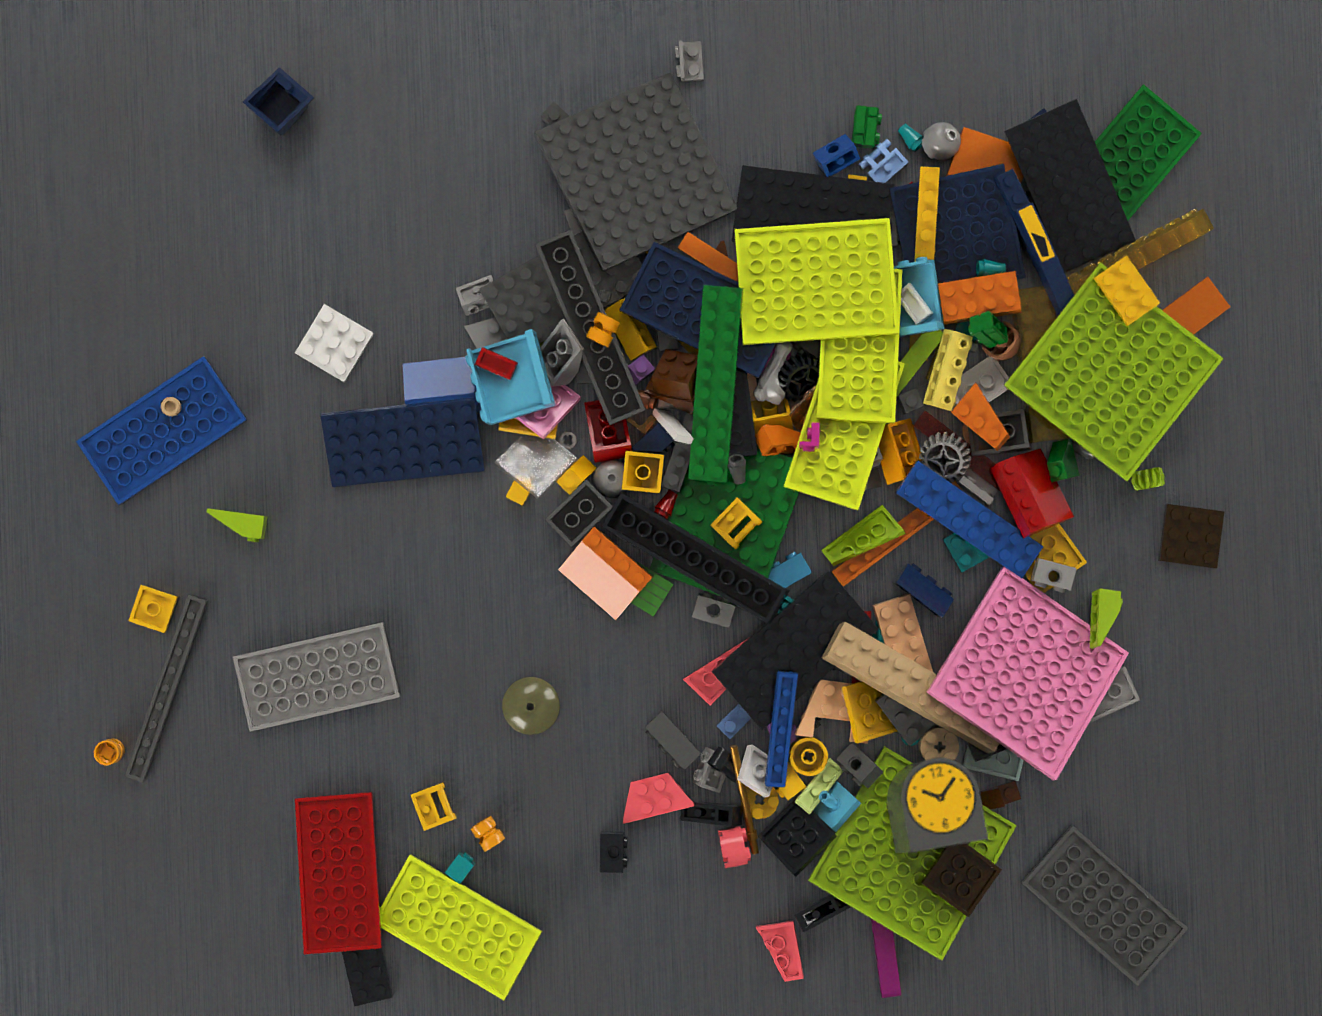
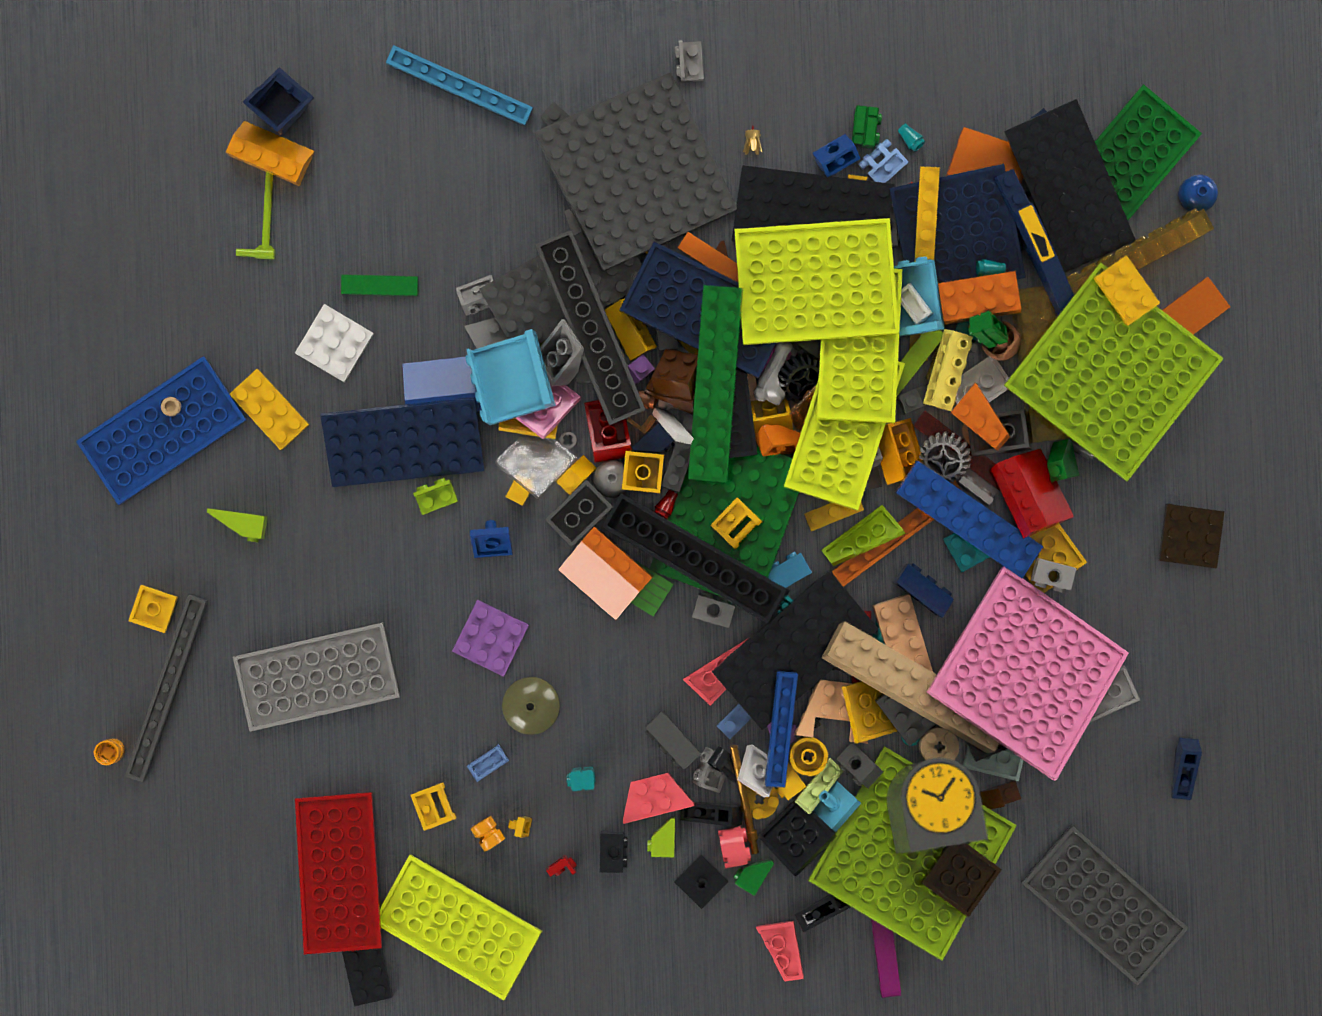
(263, 251): none -> lime bar
(269, 409): none -> yellow plate
(270, 152): none -> light orange slope
(379, 285): none -> green tile
(435, 496): none -> lime bracket
(459, 85): none -> dark azure plate
(460, 867): teal brick -> none
(488, 763): none -> medium blue plate
(490, 638): none -> medium lavender plate
(491, 541): none -> blue tile
(496, 363): red tile -> none
(521, 826): none -> yellow tile
(558, 866): none -> red bracket
(581, 778): none -> teal brick
(603, 329): light orange wheel -> none
(663, 840): none -> lime slope
(701, 881): none -> black tile
(737, 468): dark grey cone -> none
(752, 137): none -> pearl gold piece
(753, 875): none -> green slope
(813, 434): dark pink bracket -> none
(828, 514): none -> yellow plate
(941, 141): light grey cylinder -> none
(1104, 610): lime slope -> none
(1148, 478): lime gear -> none
(1186, 768): none -> dark blue slope
(1198, 193): none -> blue cylinder

